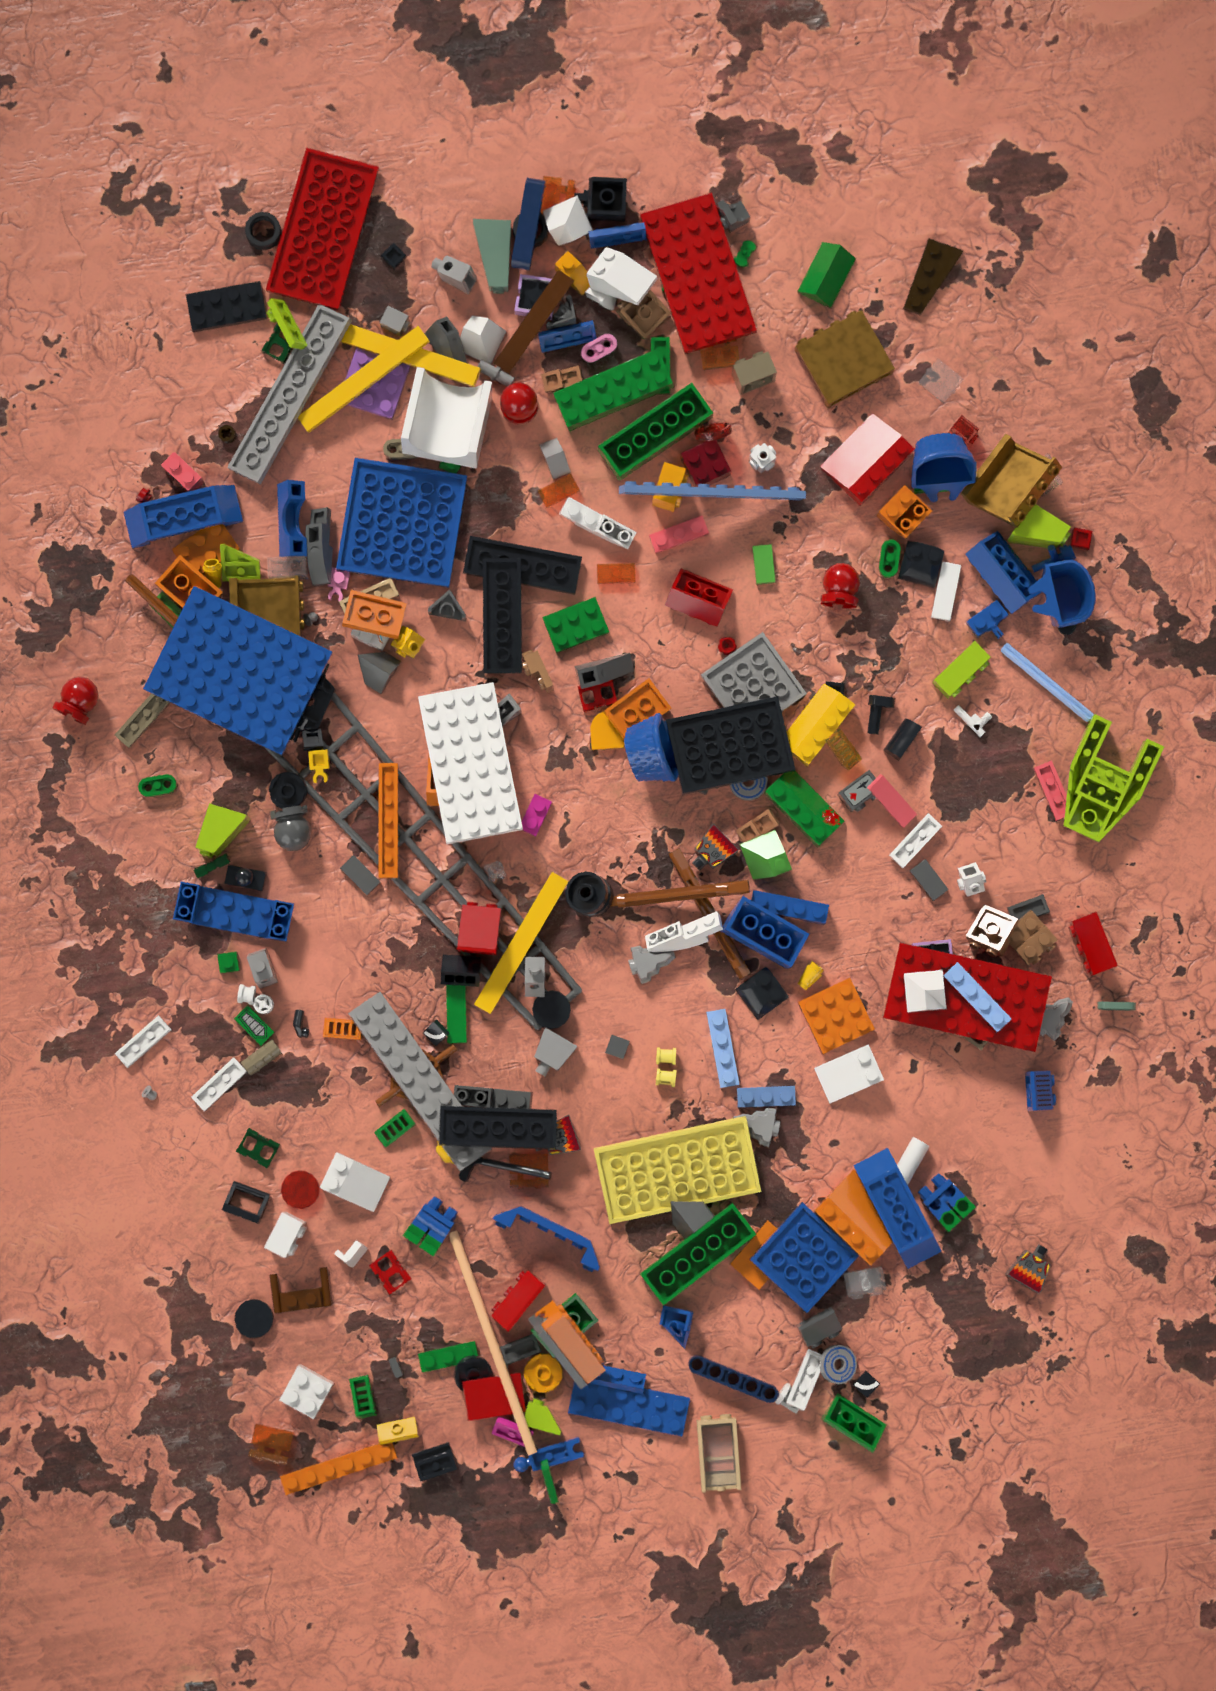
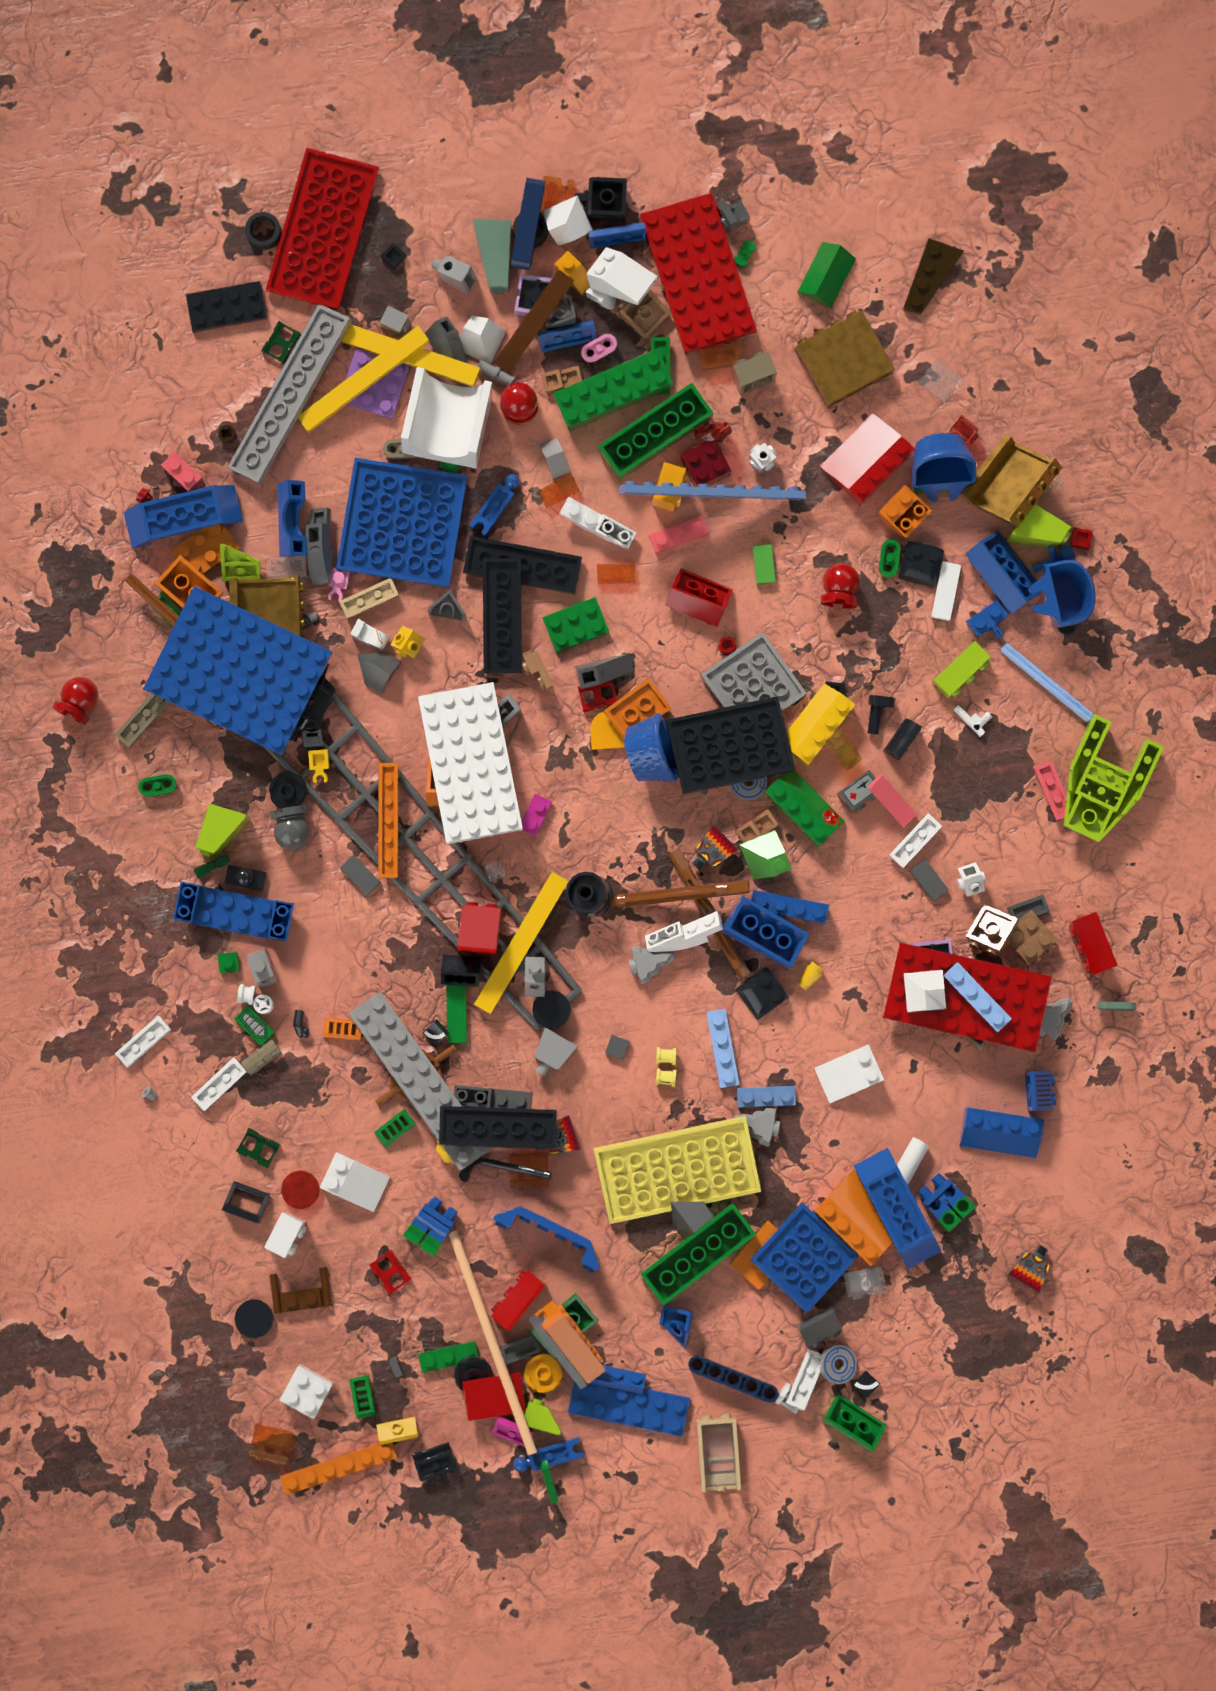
(213, 570): yellow cone -> none
(281, 314): lime hinge -> none
(353, 1254): white tile -> none
(374, 614): orange plate -> none
(495, 505): none -> blue plate
(836, 1015): orange plate -> none
(1001, 1132): none -> blue slope

